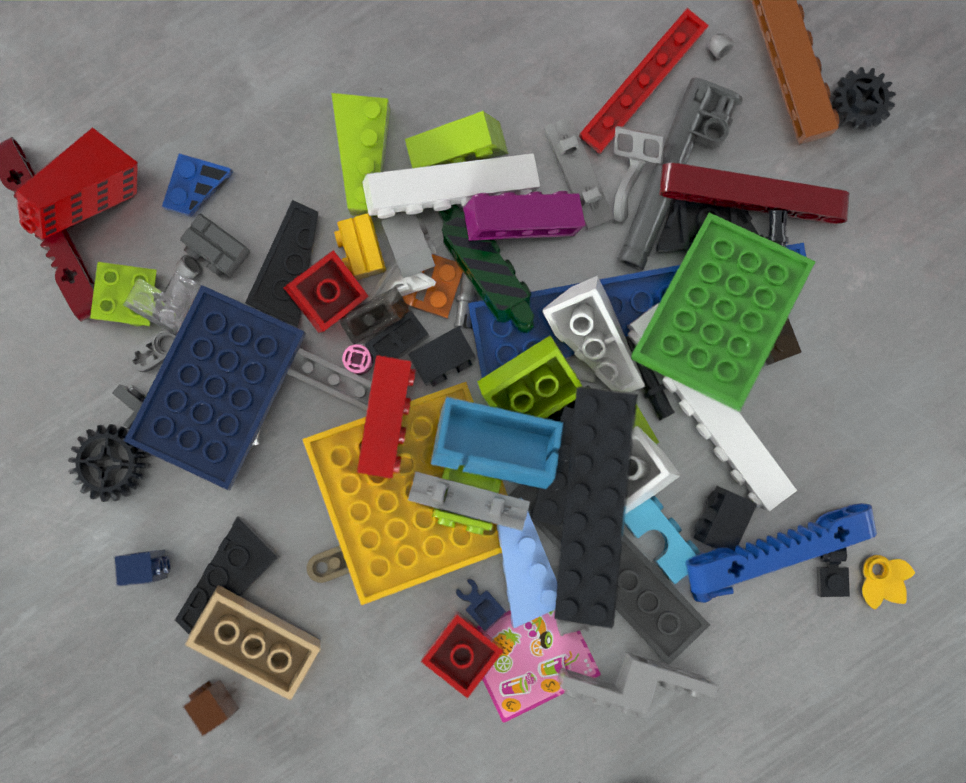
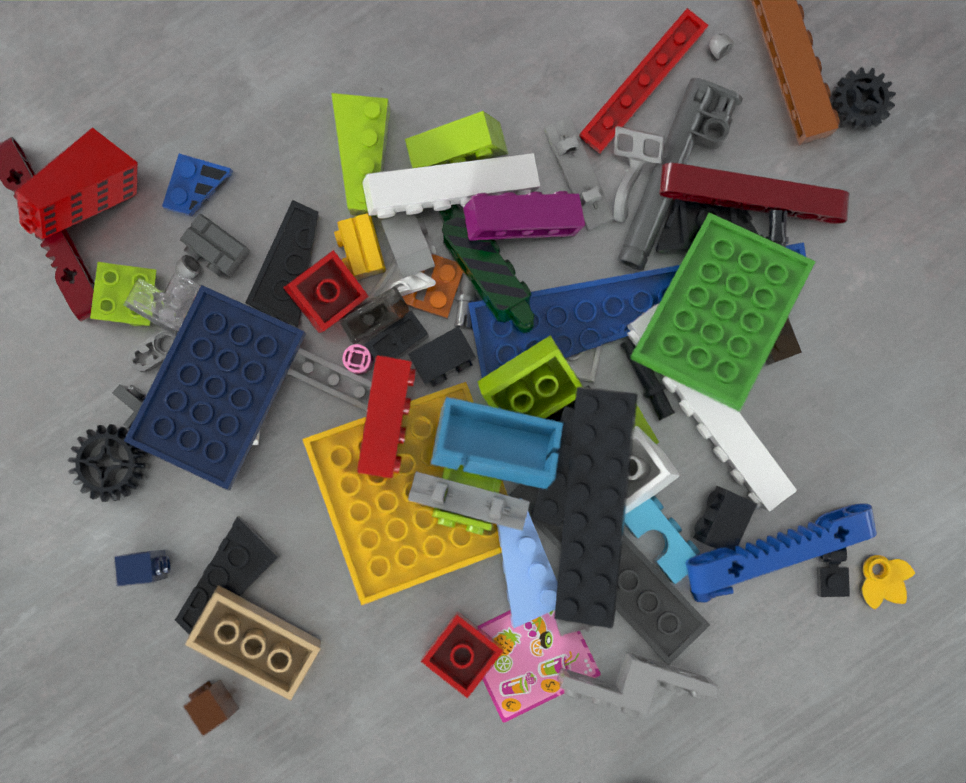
(335, 562): dark tan plate -> none
(483, 608): dark blue plate -> none
(591, 329): white wedge -> none

